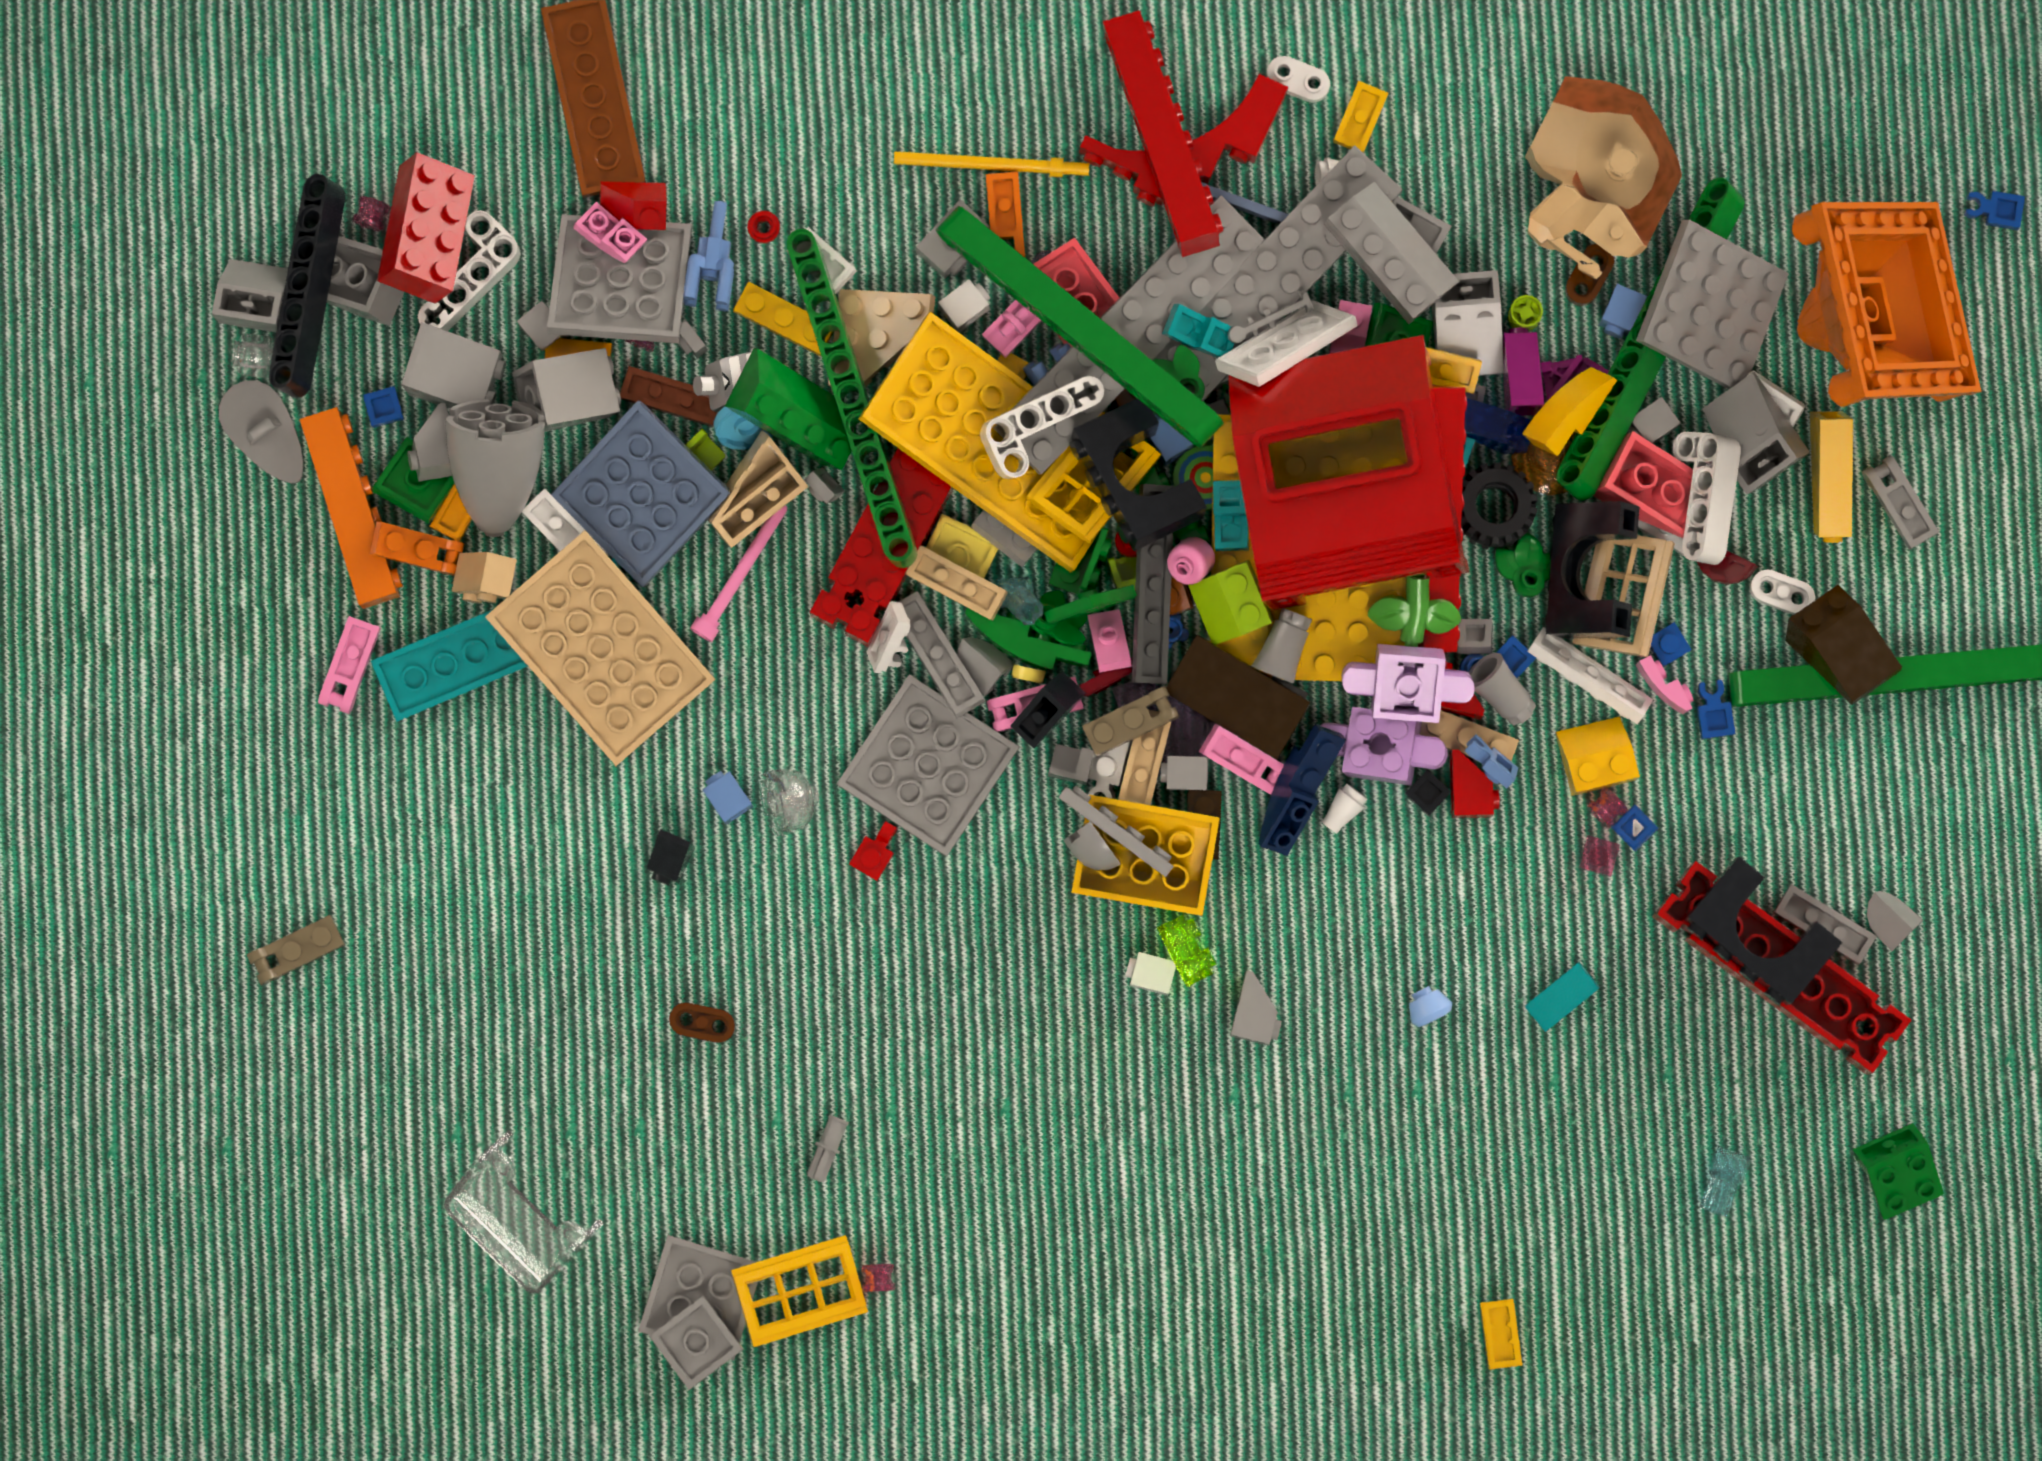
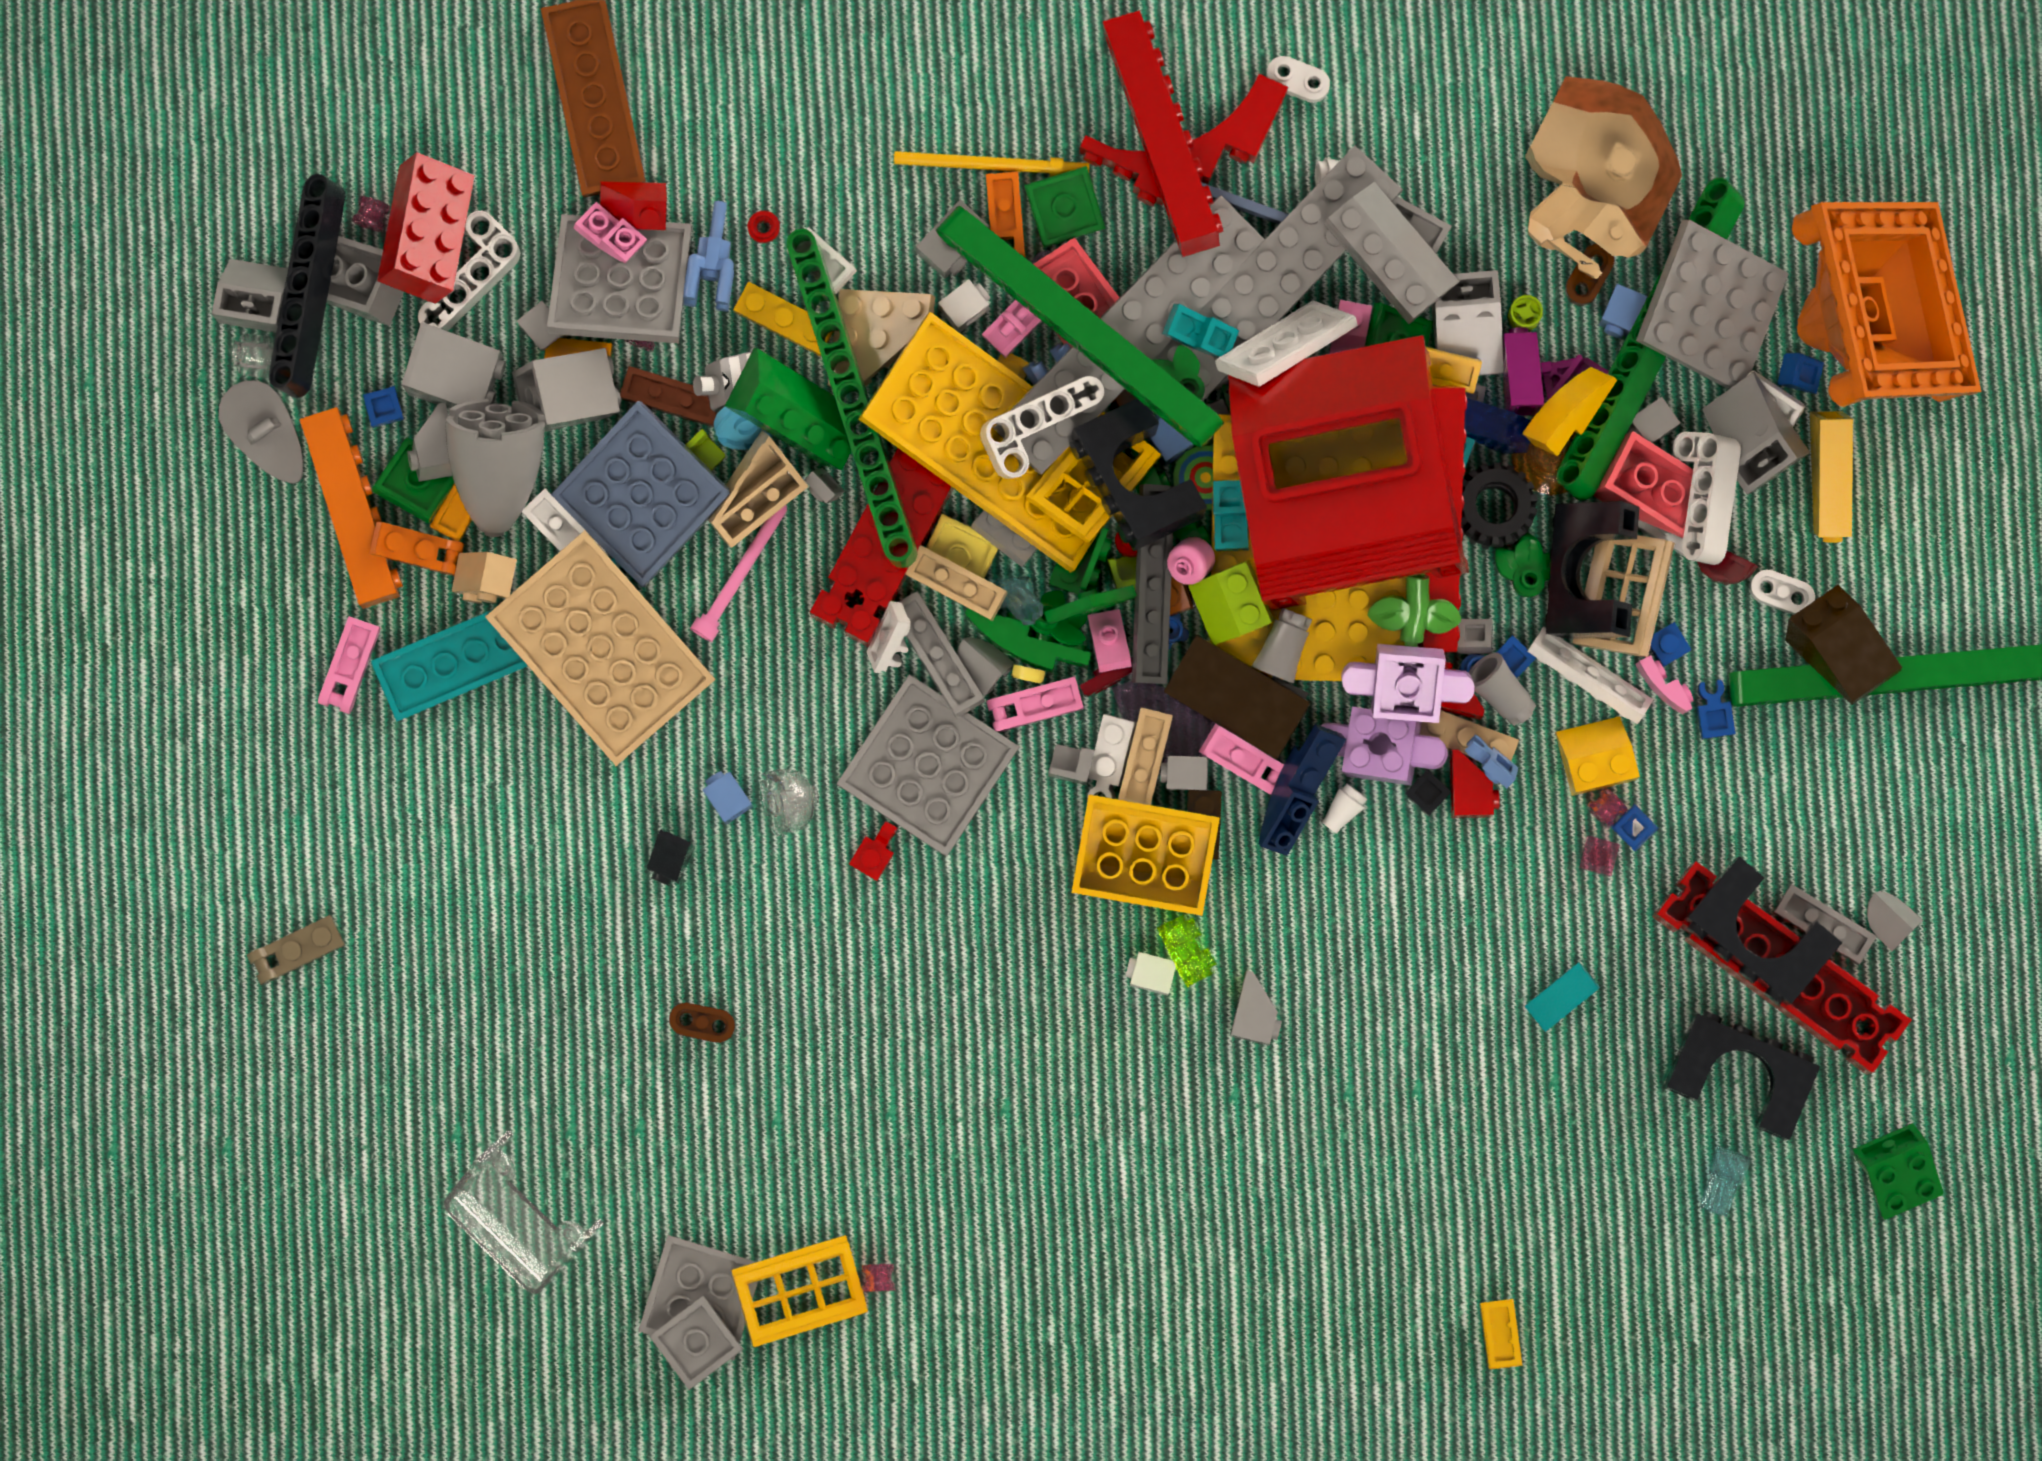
(690, 341): light grey plate -> none
(827, 1148): light grey axle -> none
(1047, 709): black slope -> none
(1064, 206): none -> green plate
(1091, 848): light grey brick -> none
(1128, 838): light grey plate -> none
(1129, 722): dark tan plate -> none
(1237, 334): light grey piece -> none
(1360, 116): yellow plate -> none
(1428, 1006): light blue cone -> none
(1788, 1074): none -> black arch
(1800, 372): none -> blue slope
(1901, 503): light grey plate -> none
(2001, 209): blue plate -> none

